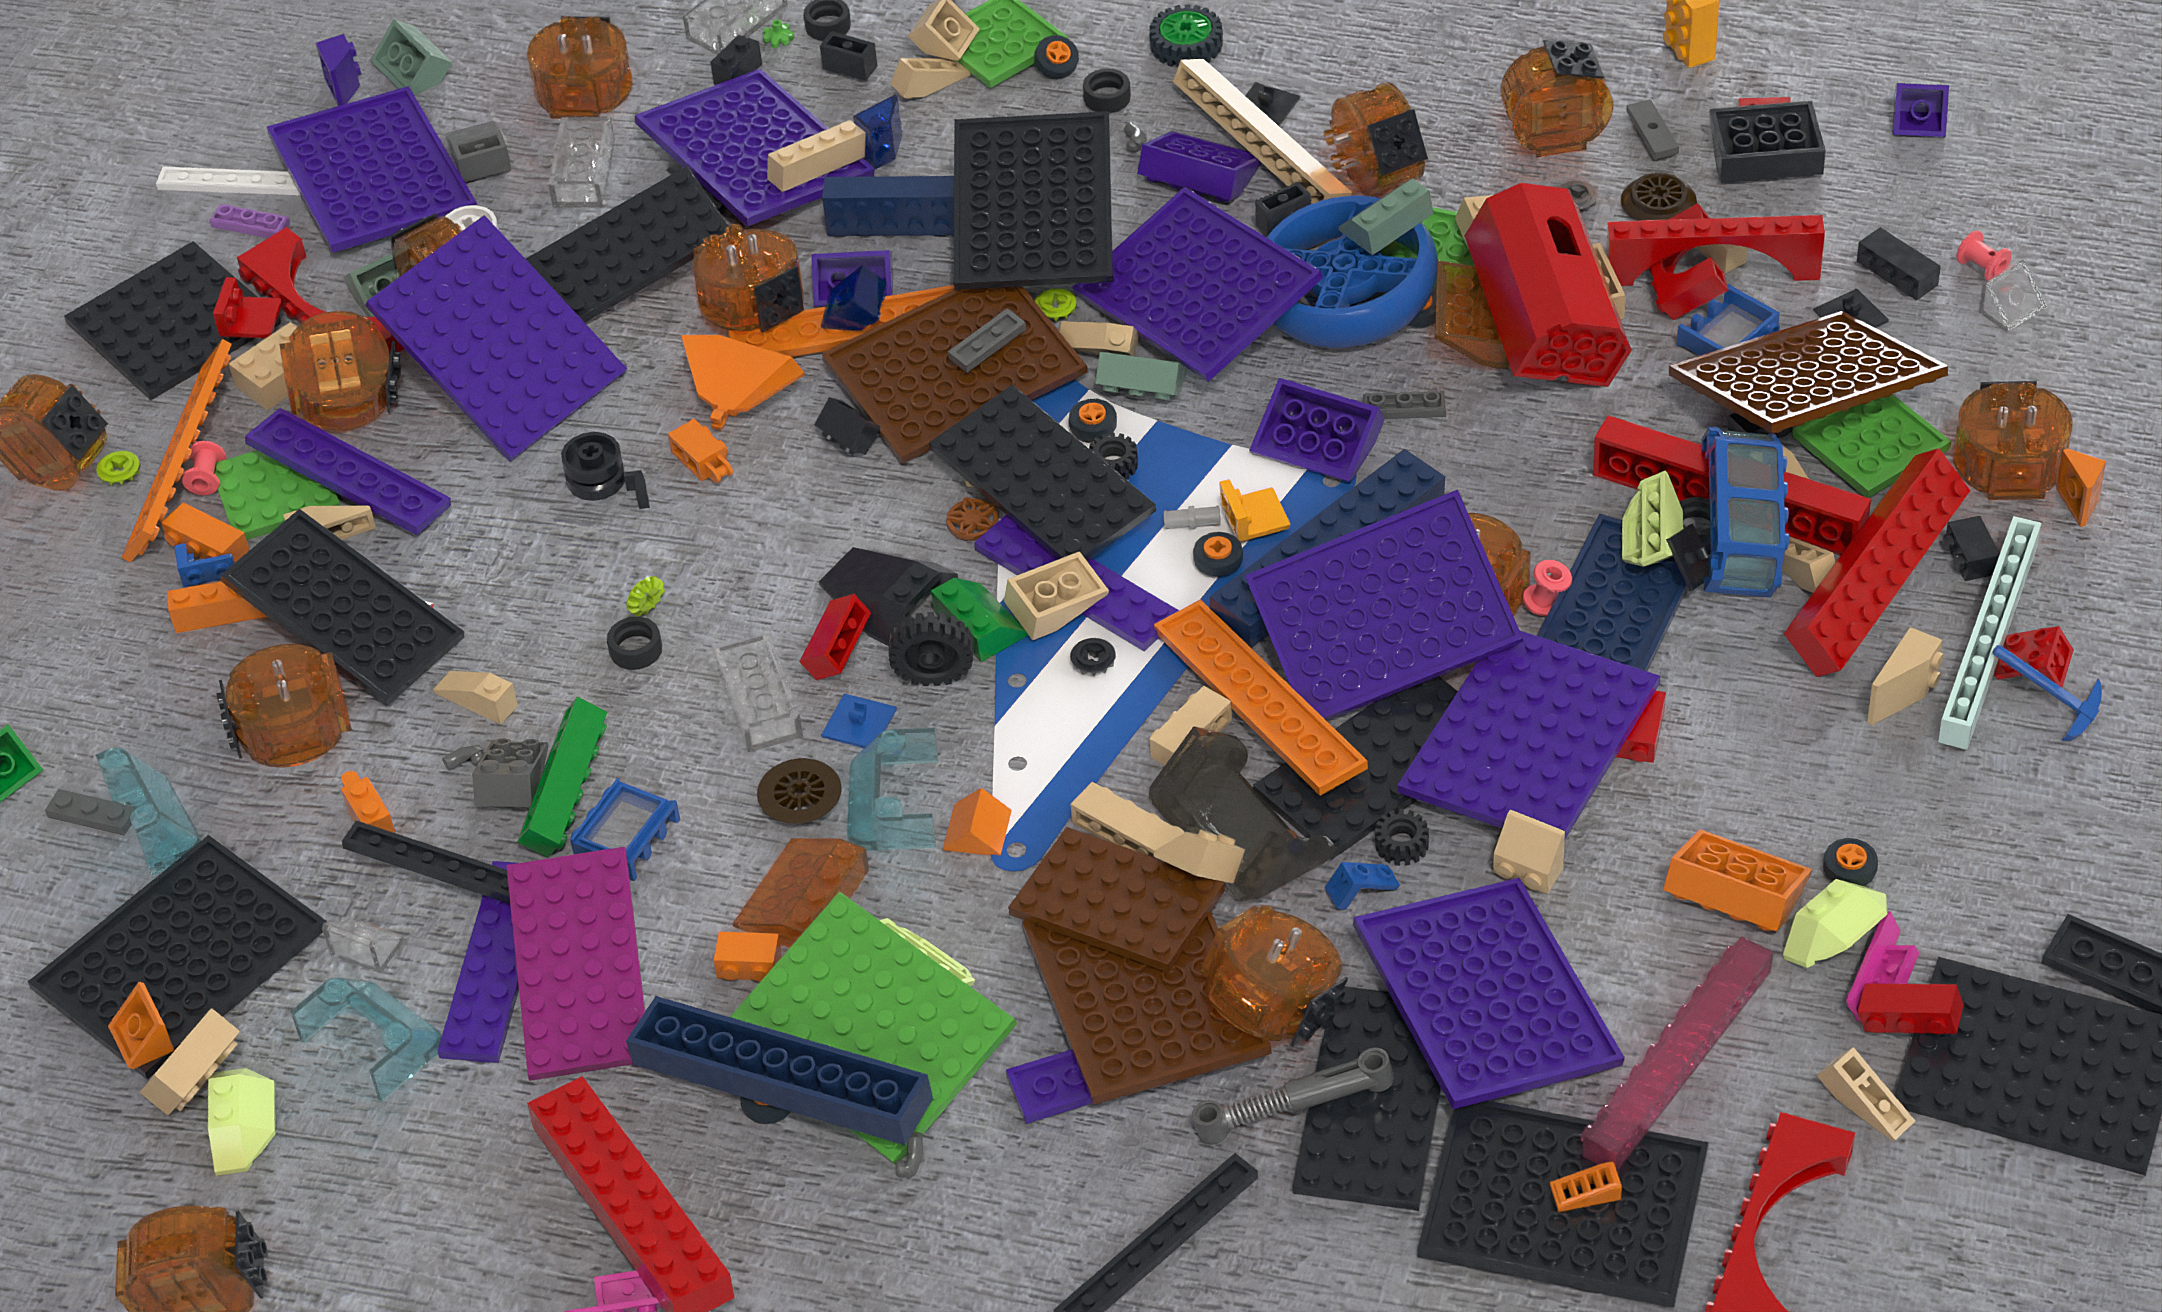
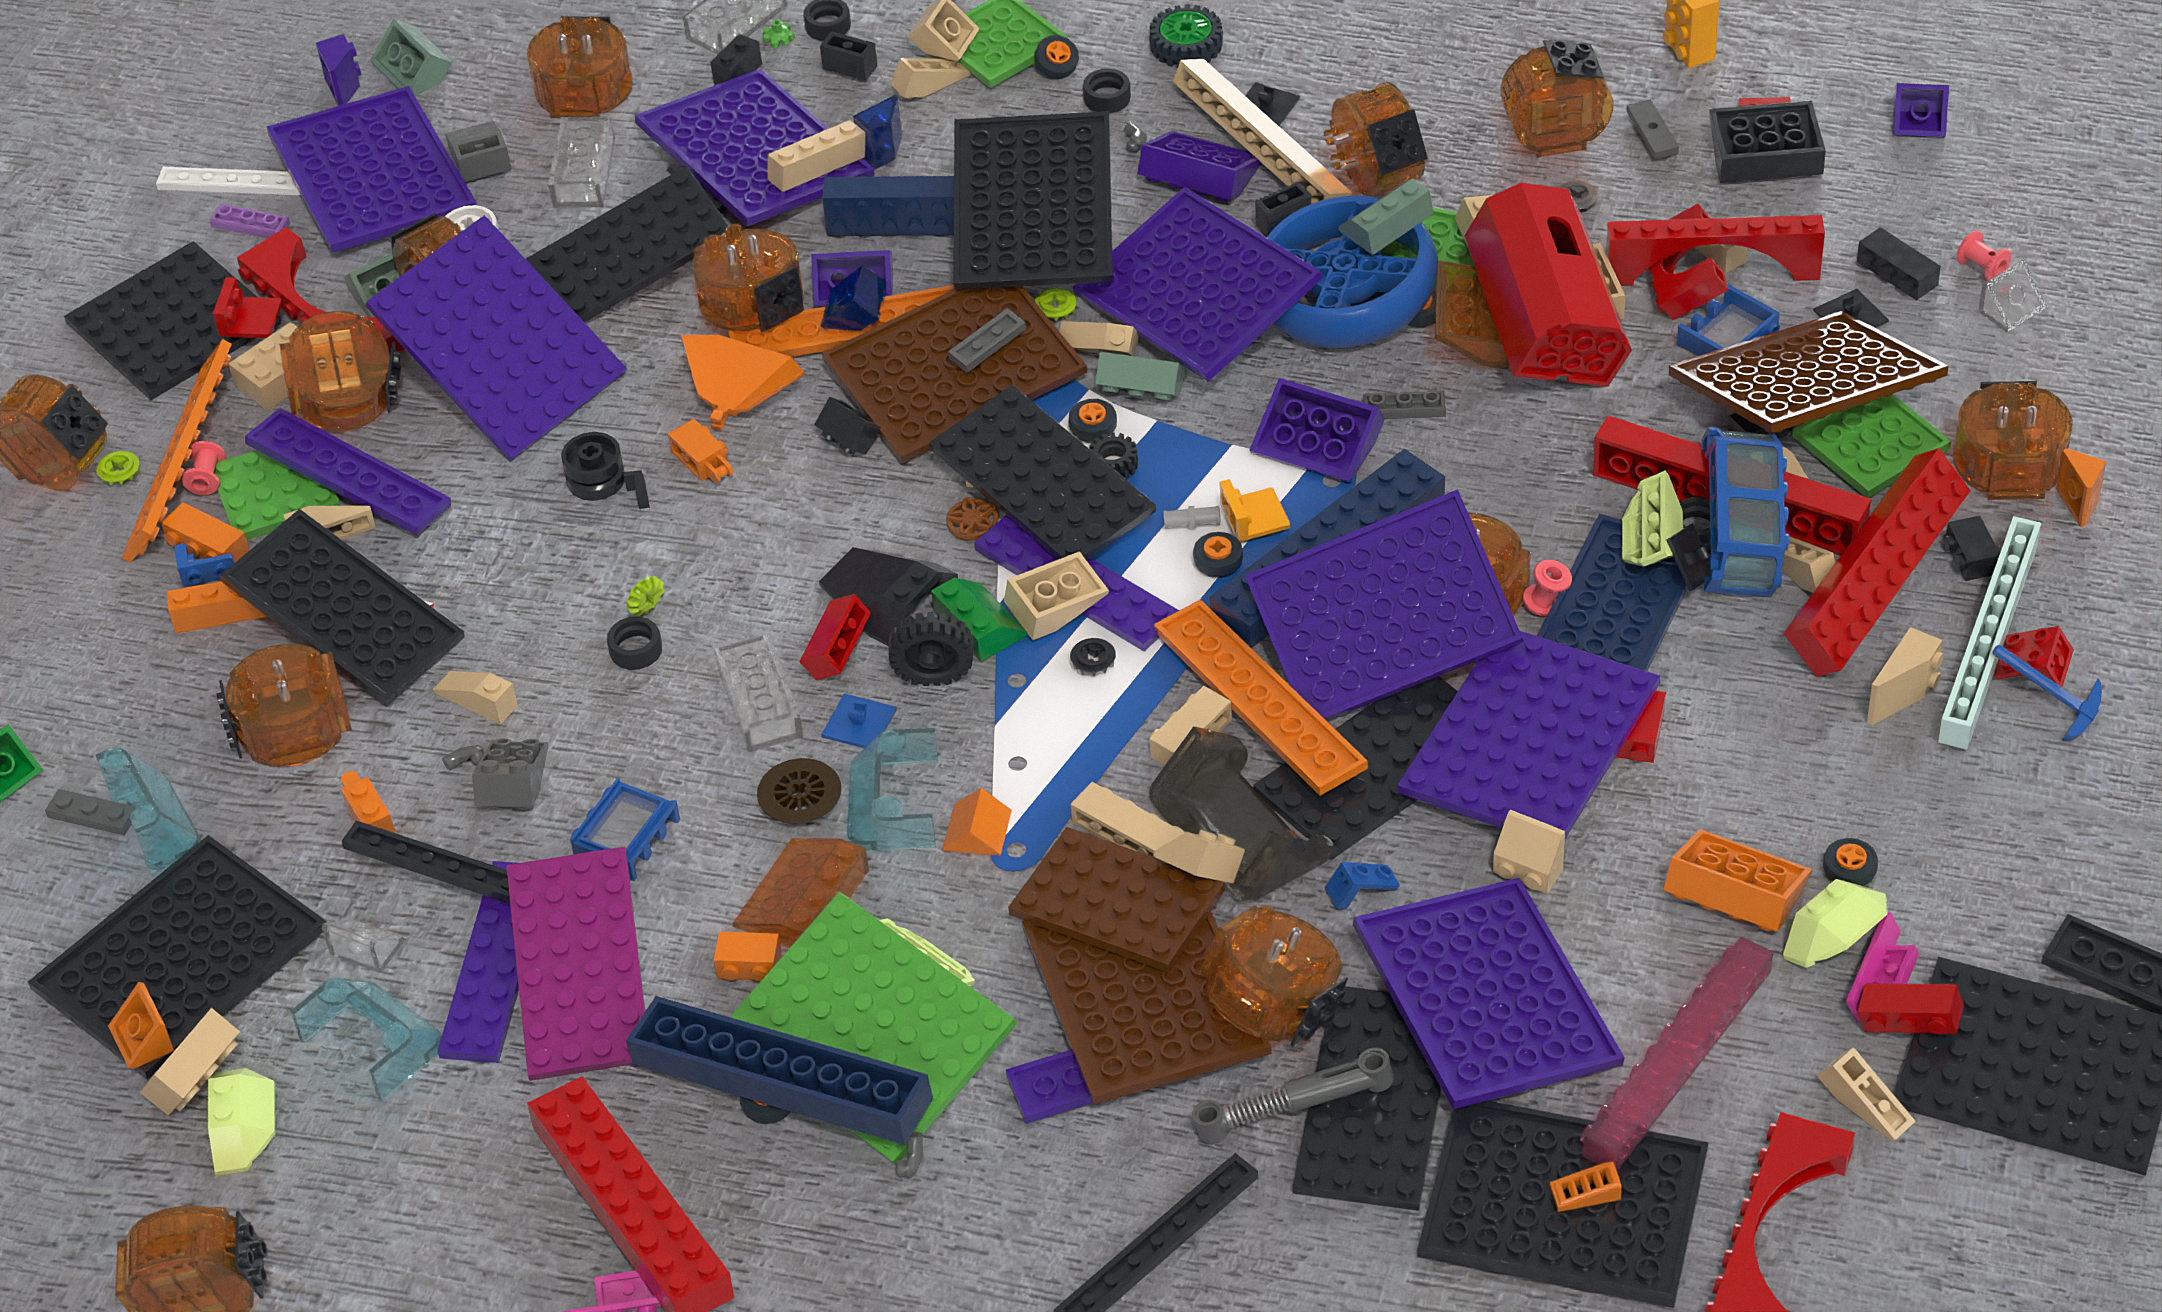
(562, 778): green brick -> none
(1401, 824): black tyre -> none
(1647, 201): dark brown piece -> none

